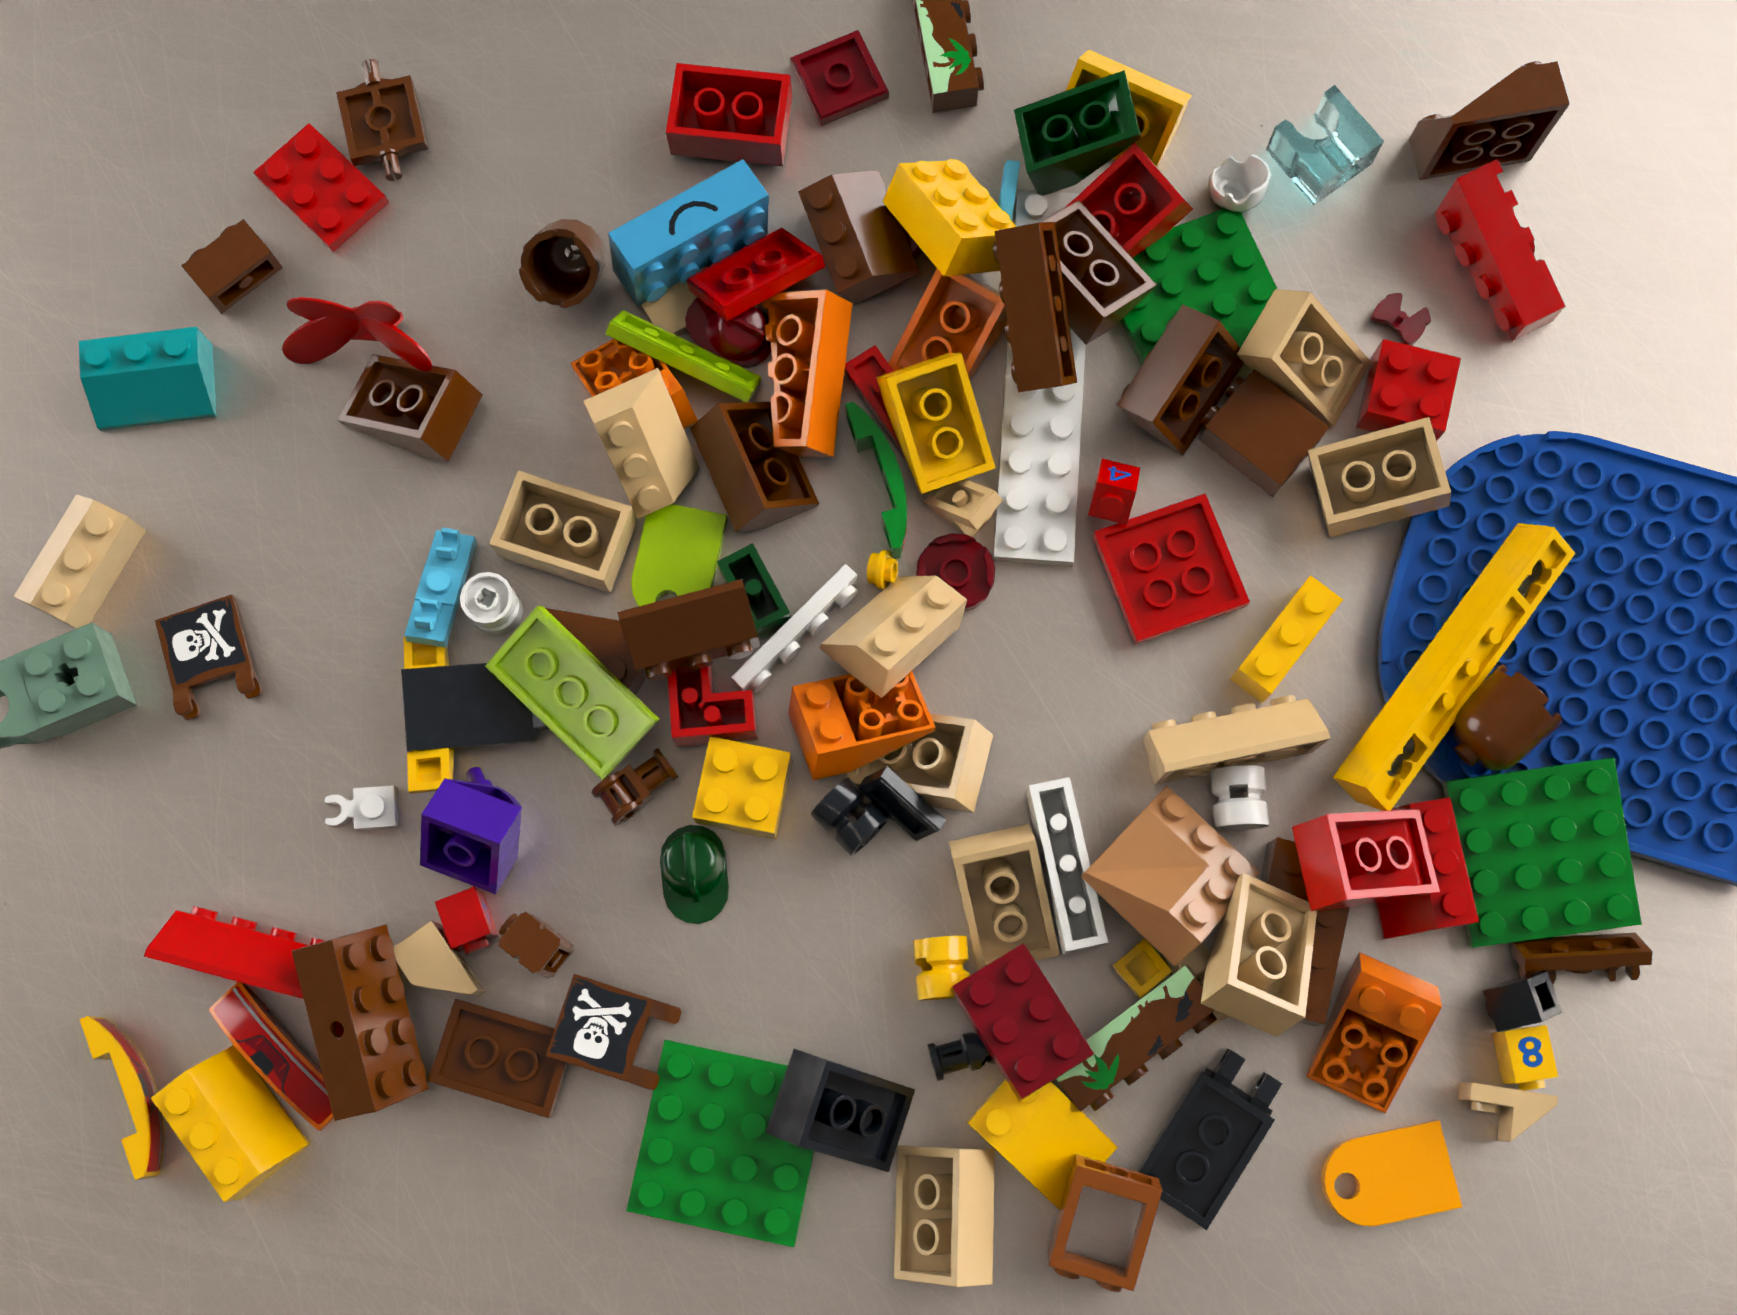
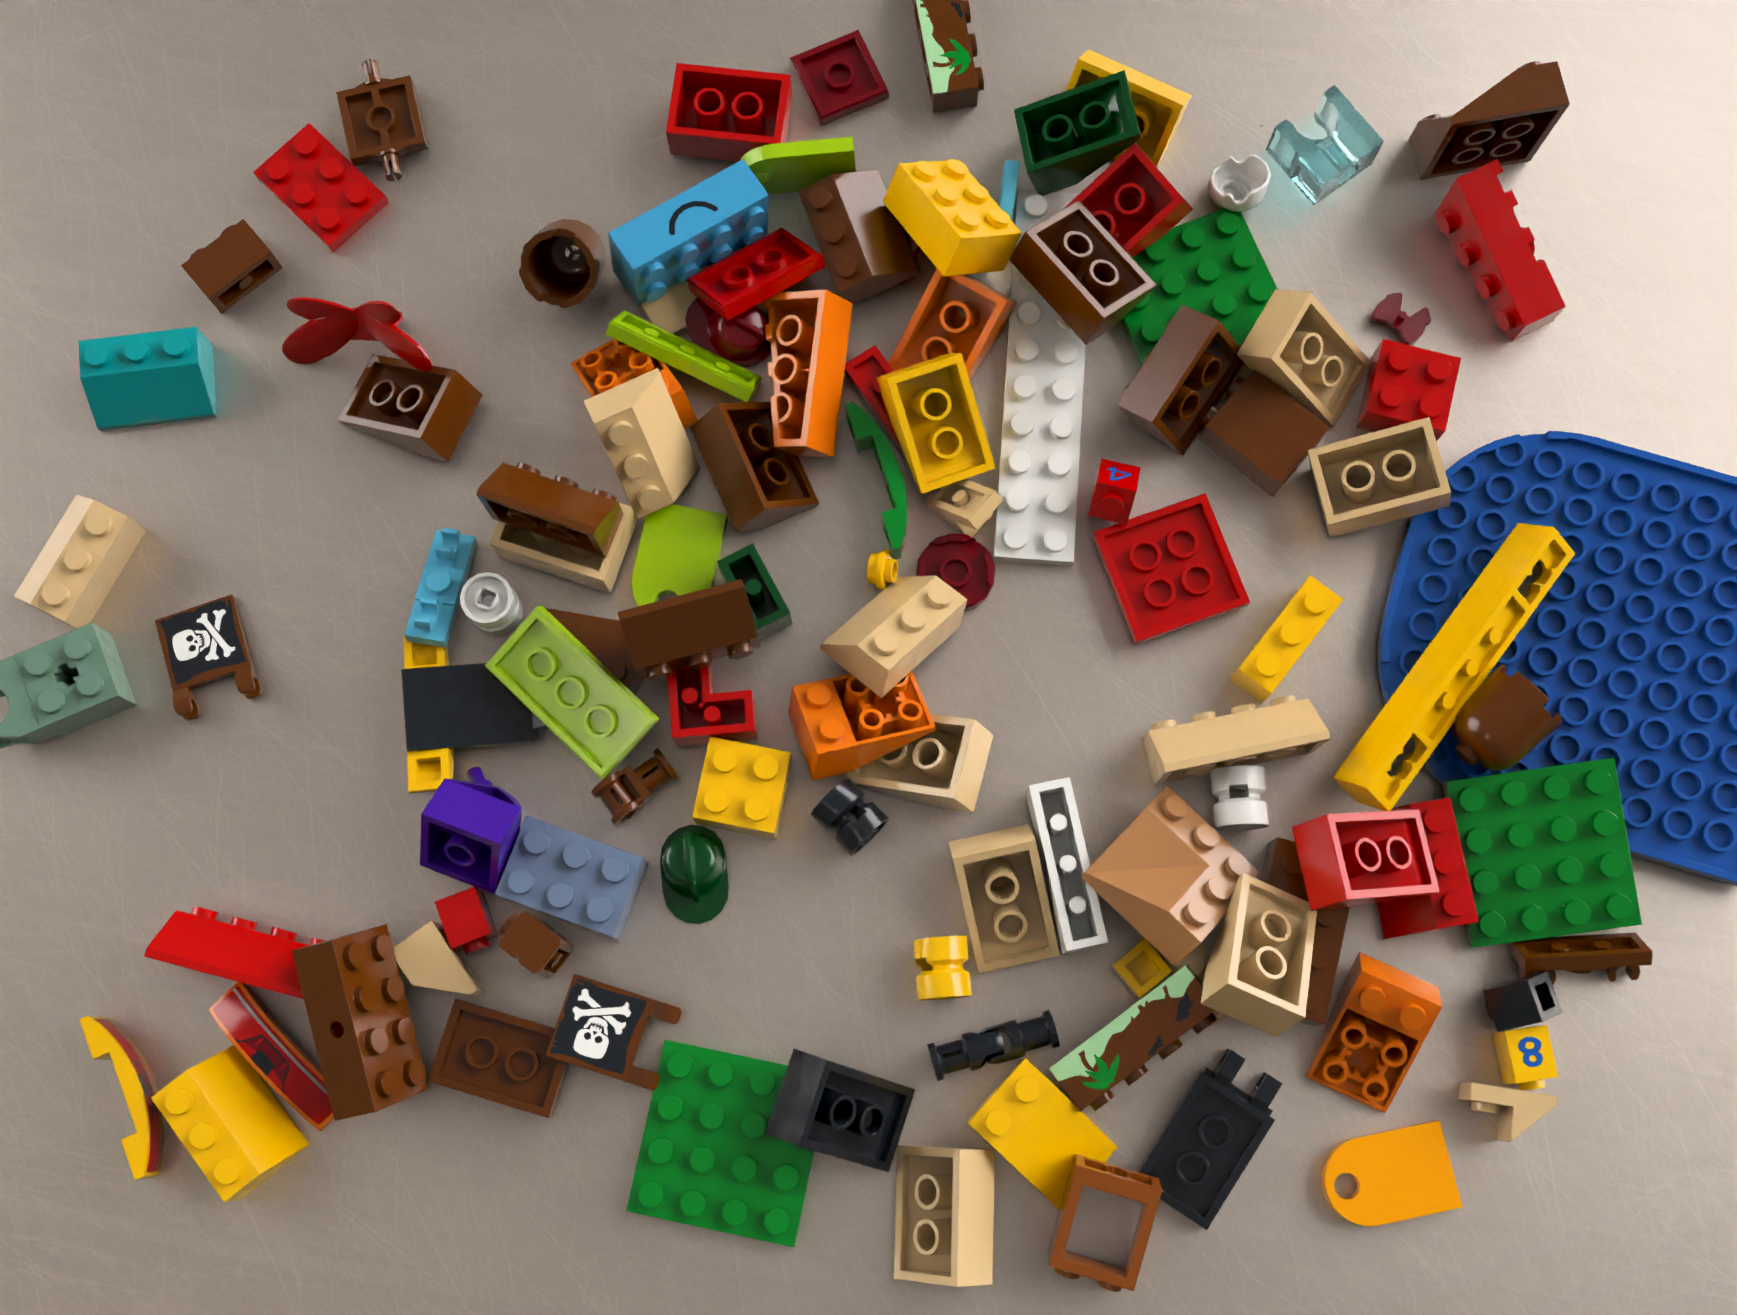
(370, 809): white plate -> none
(552, 507): none -> reddish brown slope
(572, 878): none -> sand blue brick
(785, 642): white plate -> none
(799, 164): none -> lime tile
(901, 803): black tile -> none
(1021, 1021): dark red plate -> none
(1035, 306): reddish brown brick -> none

